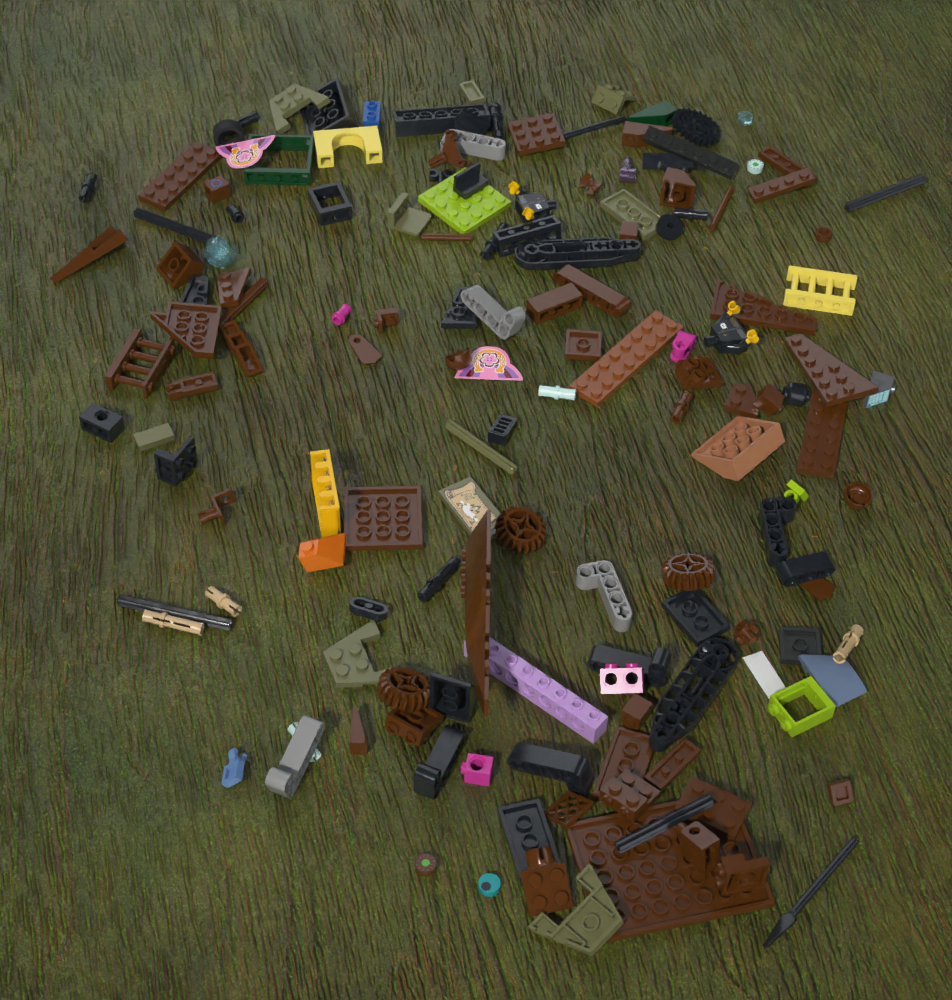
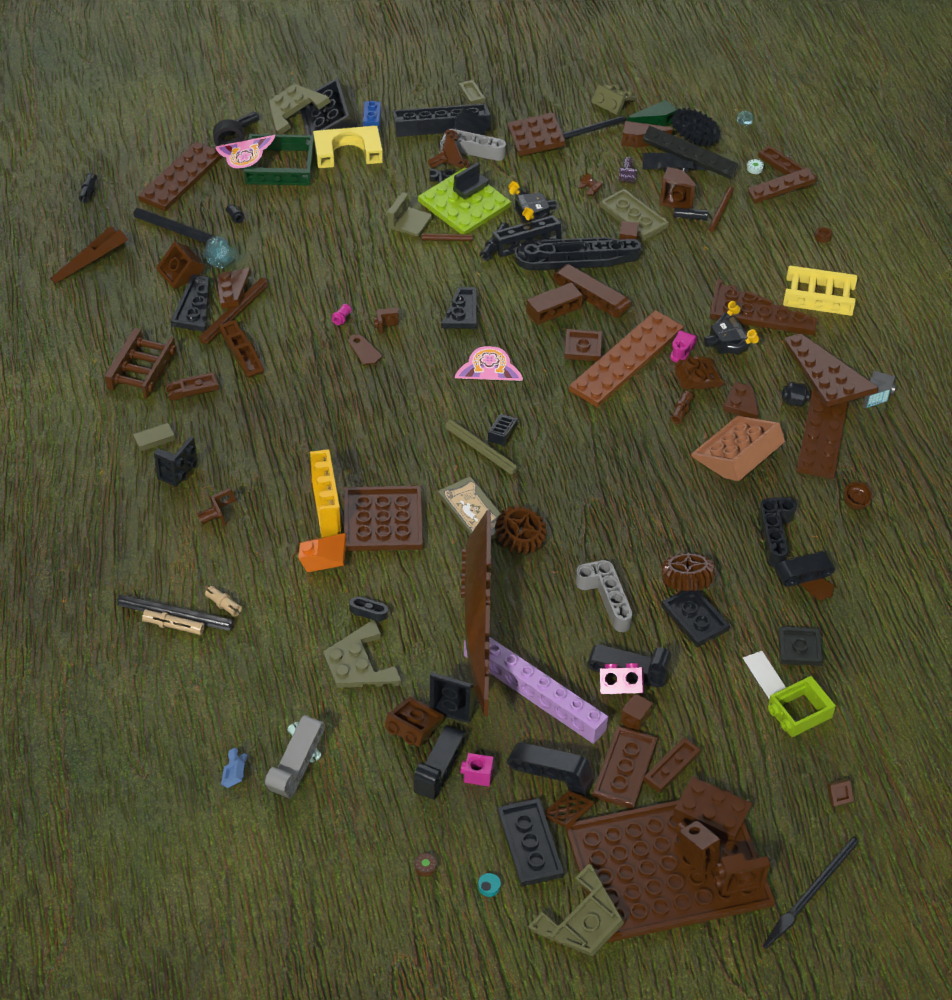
(102, 422): black brick -> none
(191, 326): reddish brown wing -> none
(217, 189): reddish brown brick -> none
(325, 215): black window -> none
(358, 740): reddish brown slope -> none
(404, 689): reddish brown gear -> none
(434, 584): black pin -> none
(459, 360): reddish brown hair -> none
(496, 120): black pin -> none
(499, 320): light grey beam -> none
(545, 883): reddish brown plate -> none
(557, 392): light aqua pin -> none
(628, 795): reddish brown plate -> none
(664, 823): black axle -> none
(675, 225): black piece -> none
(709, 667): black beam -> none
(746, 632): reddish brown gear -> none
(769, 400): reddish brown brick -> none
(796, 490): lime tile -> none
(835, 679): sand blue slope -> none
(849, 641): tan pin -> none
(885, 193): black axle -> none

